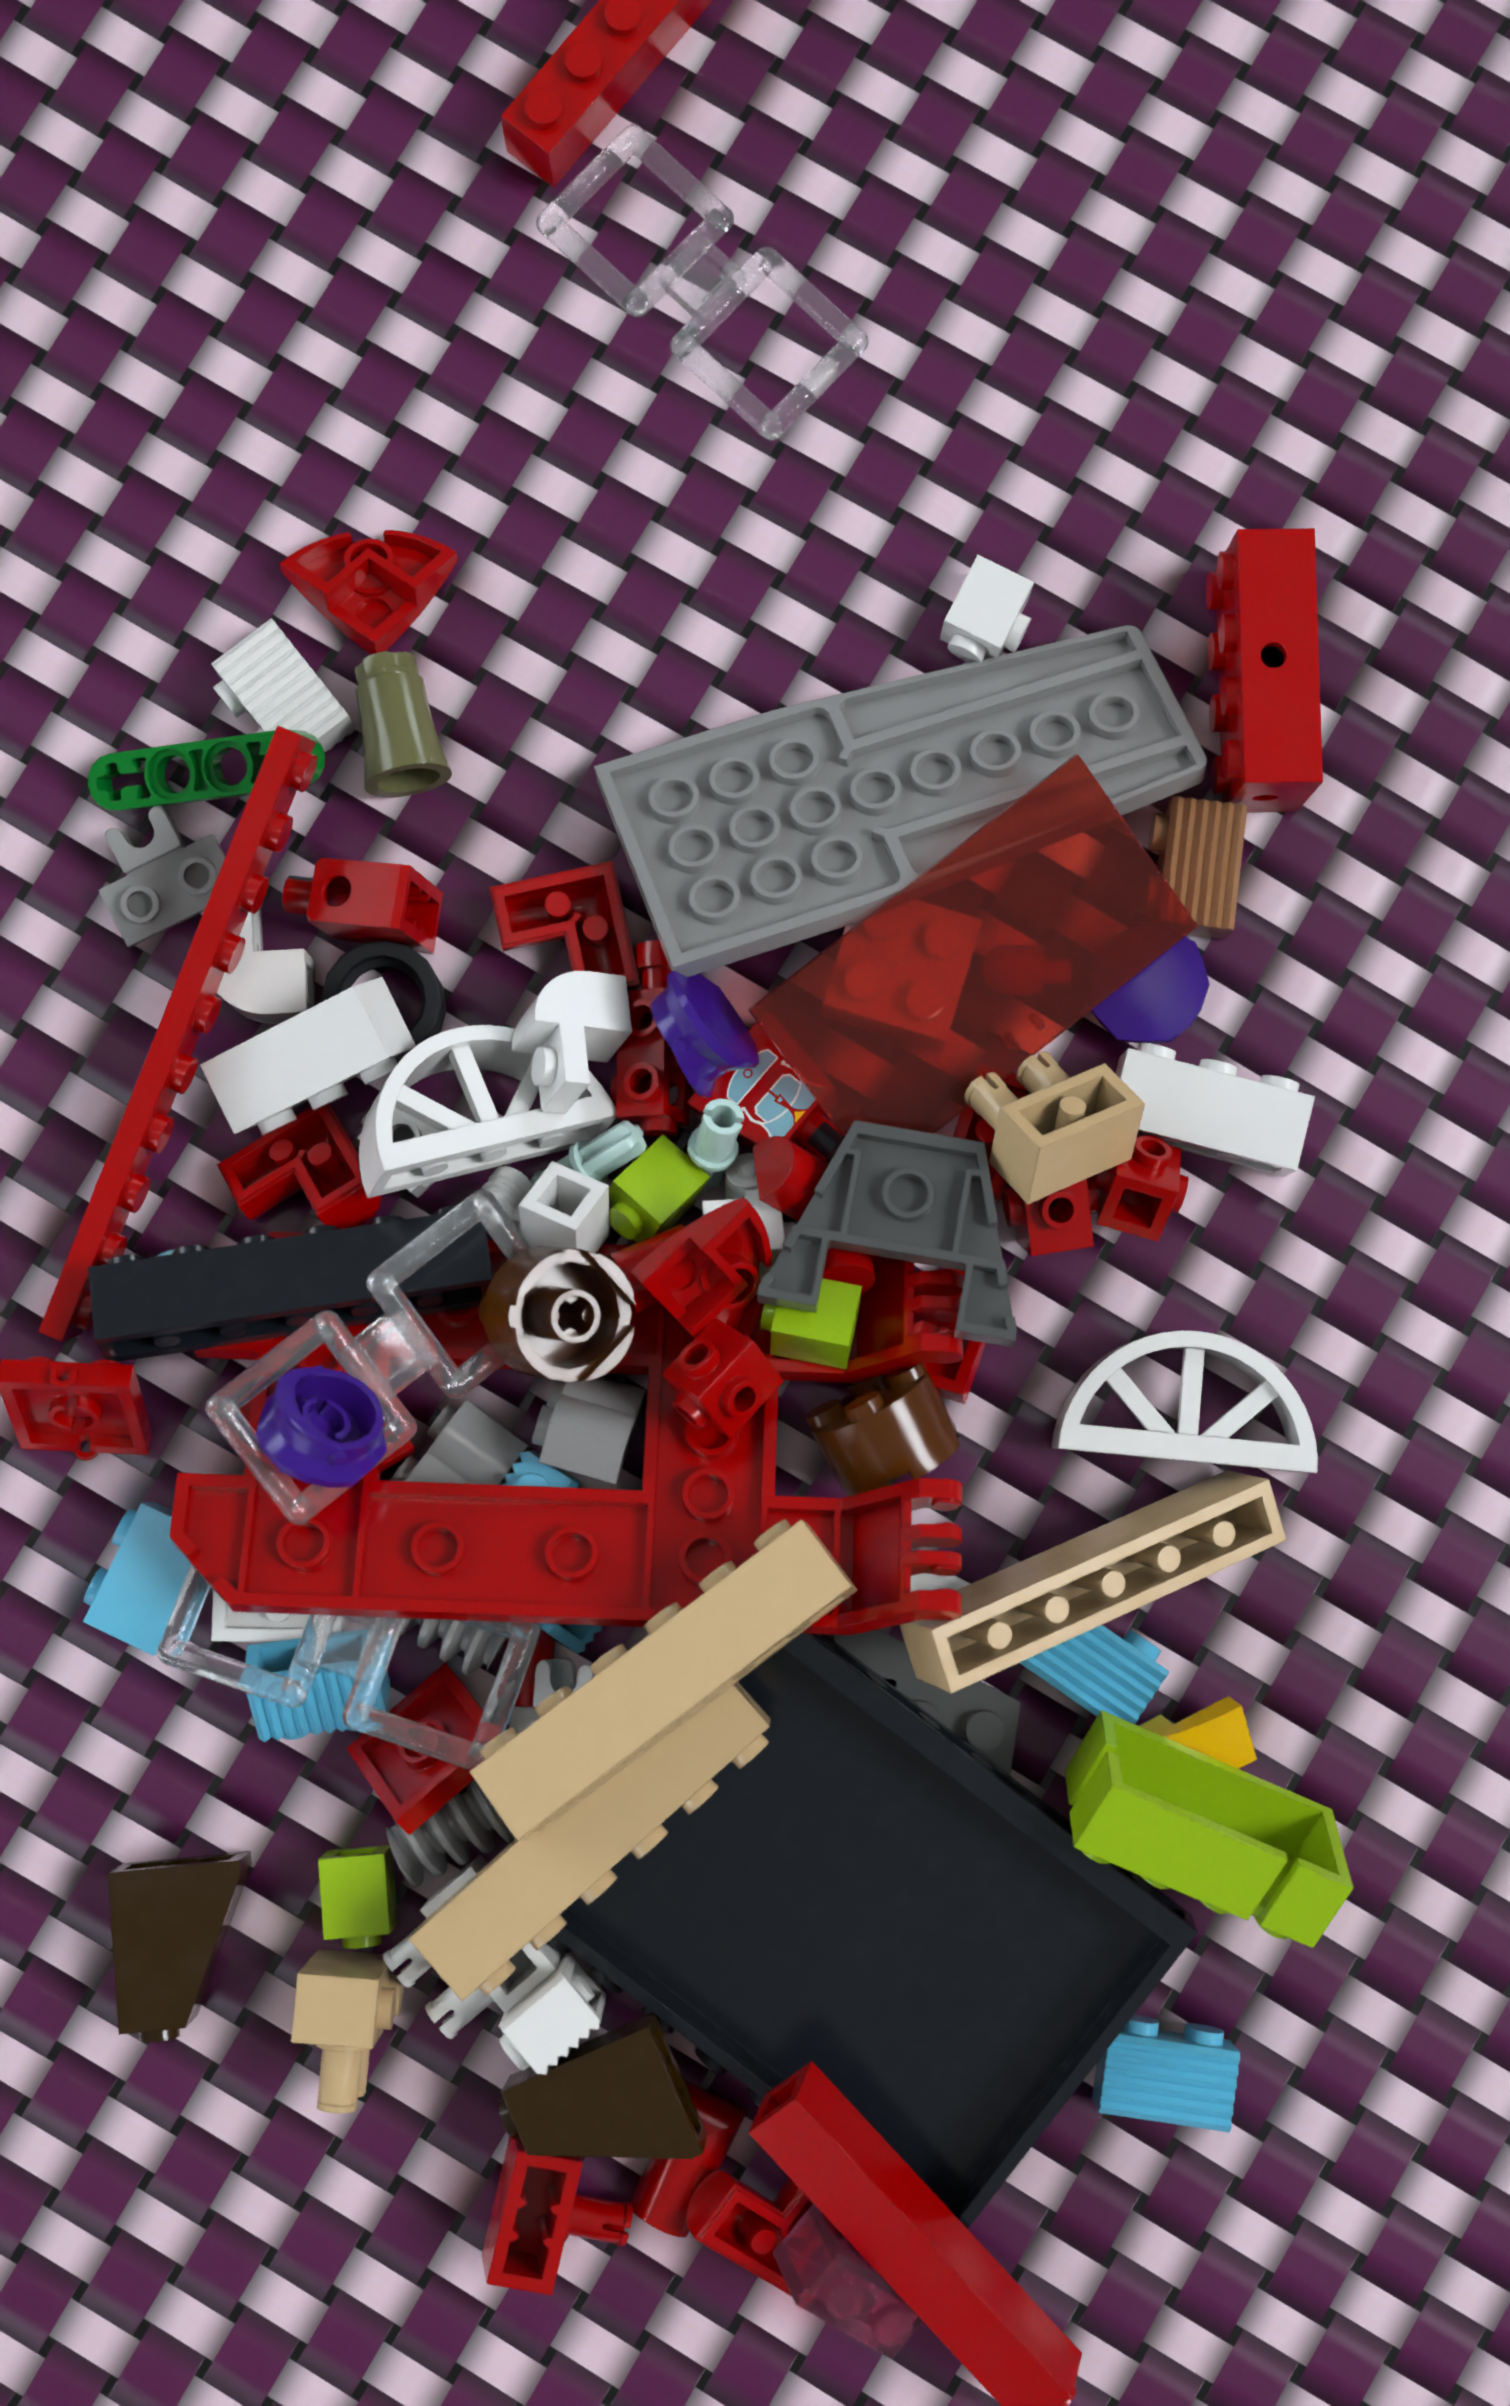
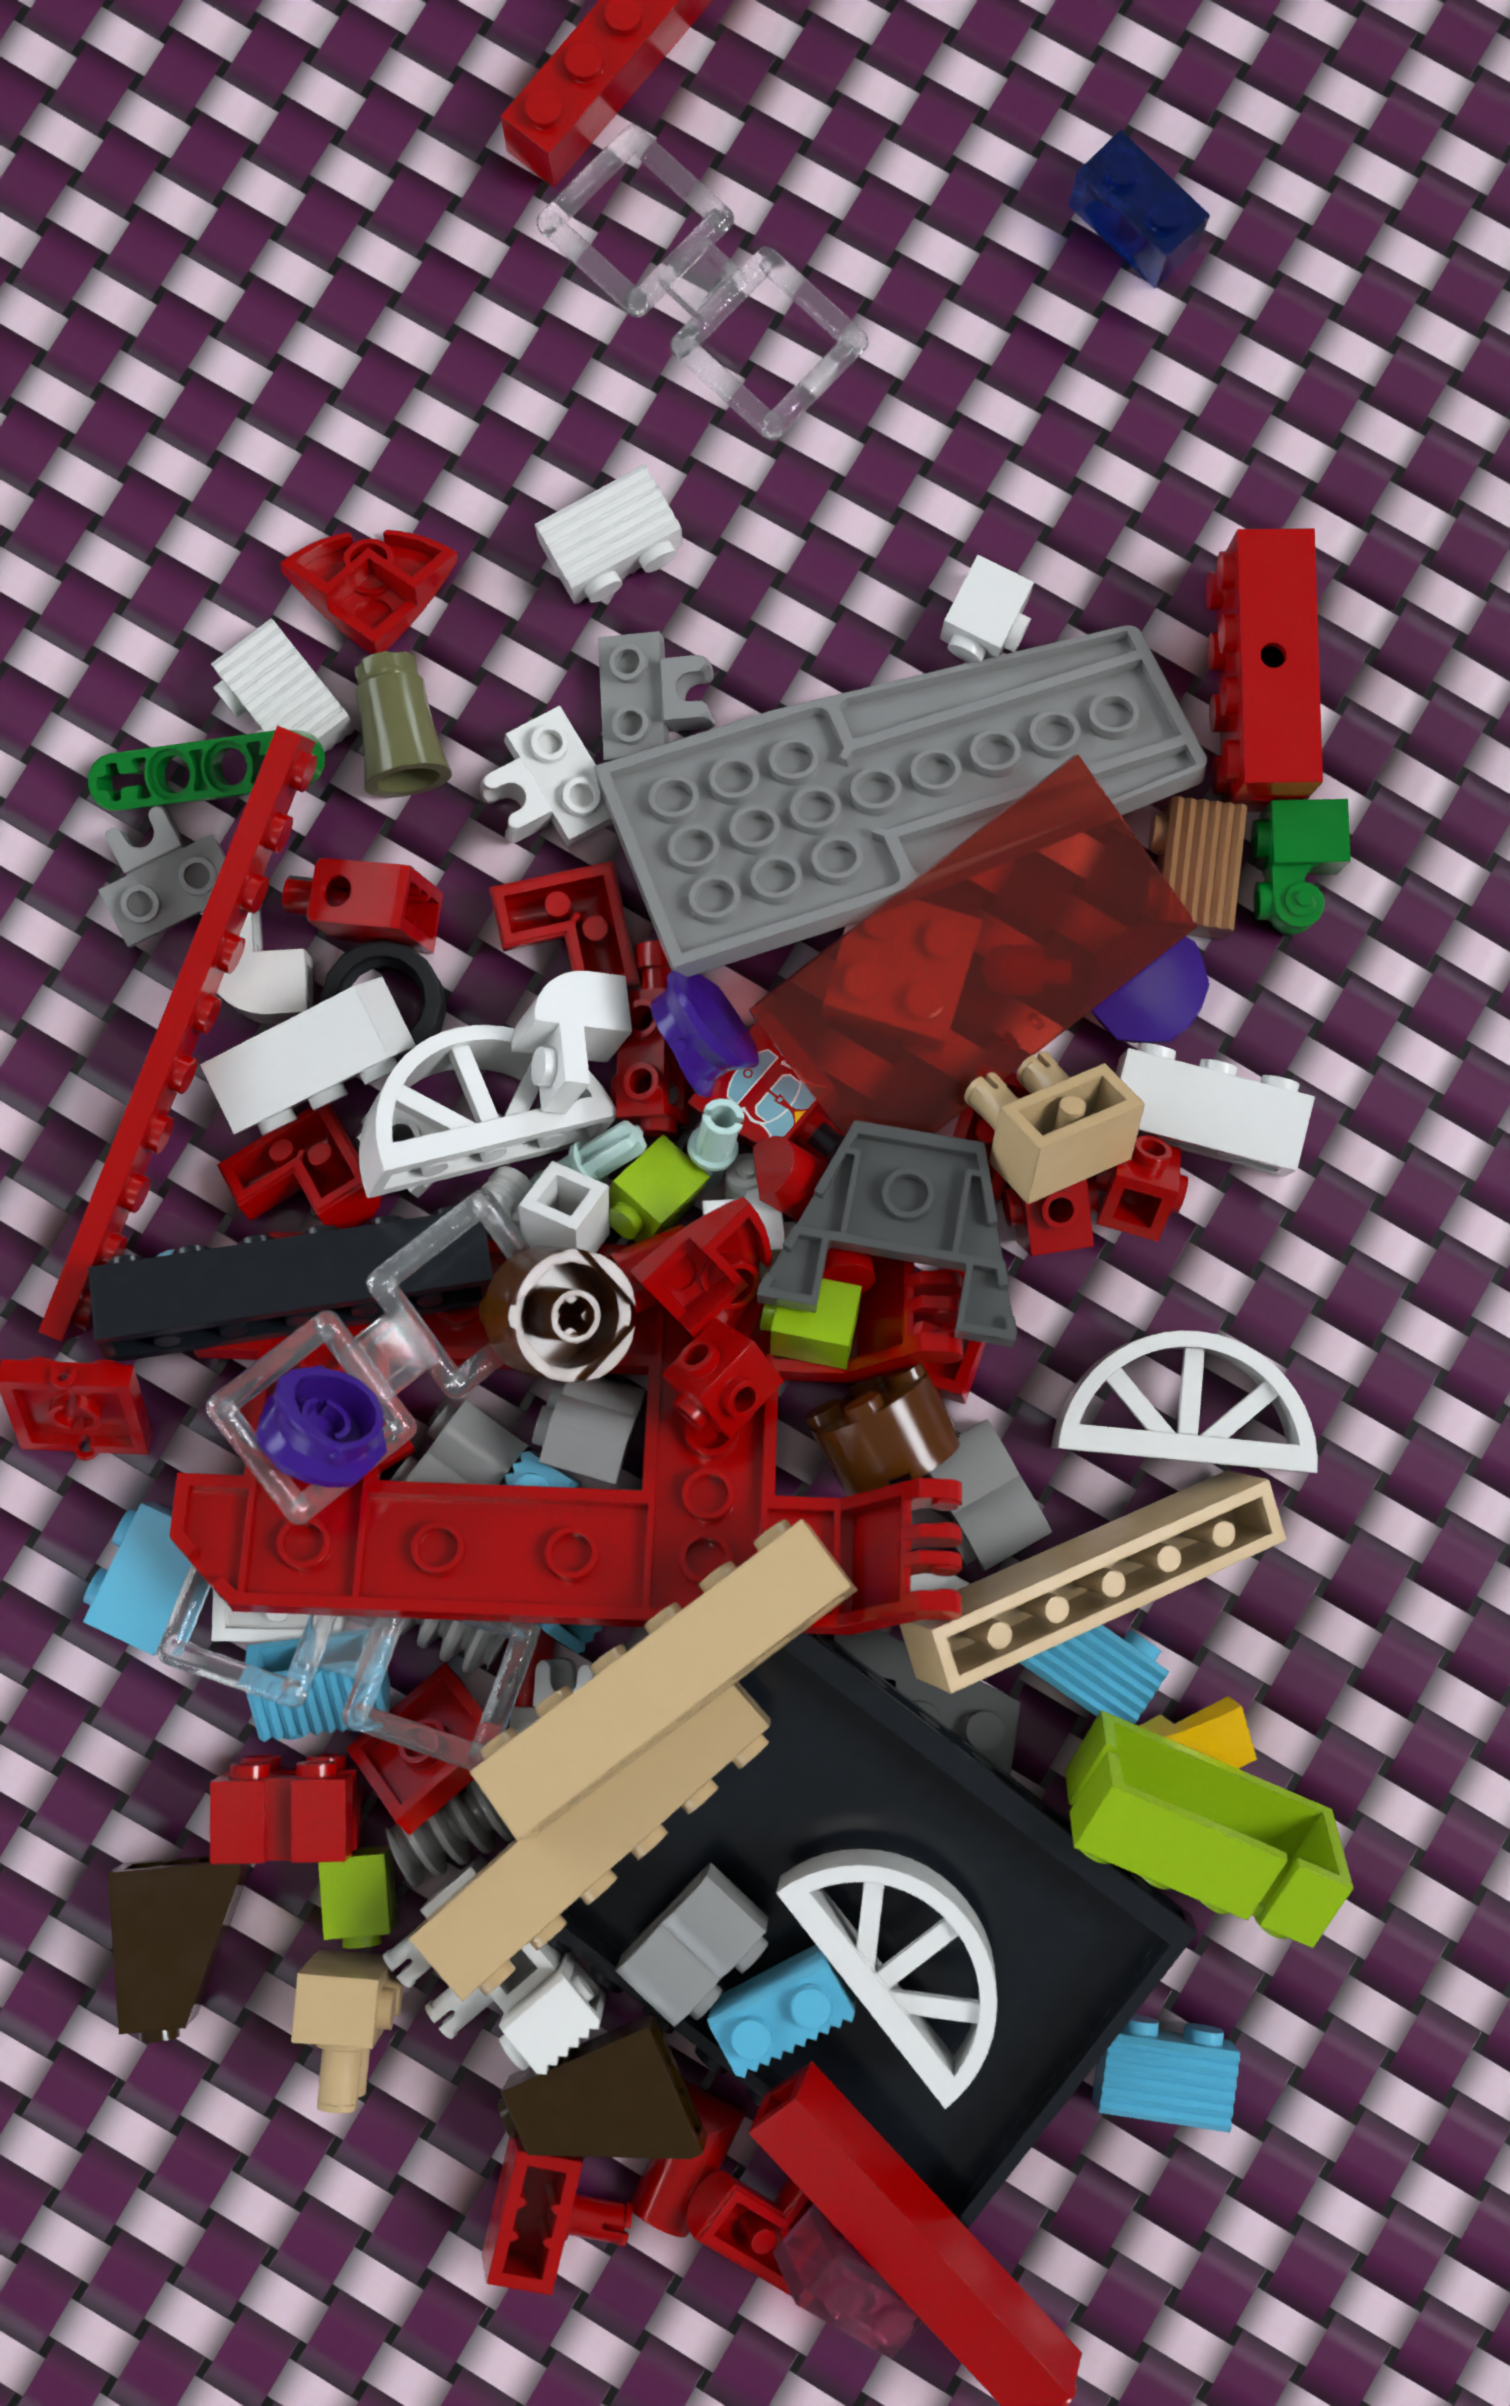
(285, 1812): none -> red brick
(549, 780): none -> white plate
(610, 536): none -> white brick
(647, 693): none -> light grey plate
(694, 1946): none -> light grey brick
(780, 2010): none -> medium azure brick
(876, 1984): none -> white window
(996, 1507): none -> light grey brick
(1138, 209): none -> clear blue brick
(1295, 842): none -> green brick

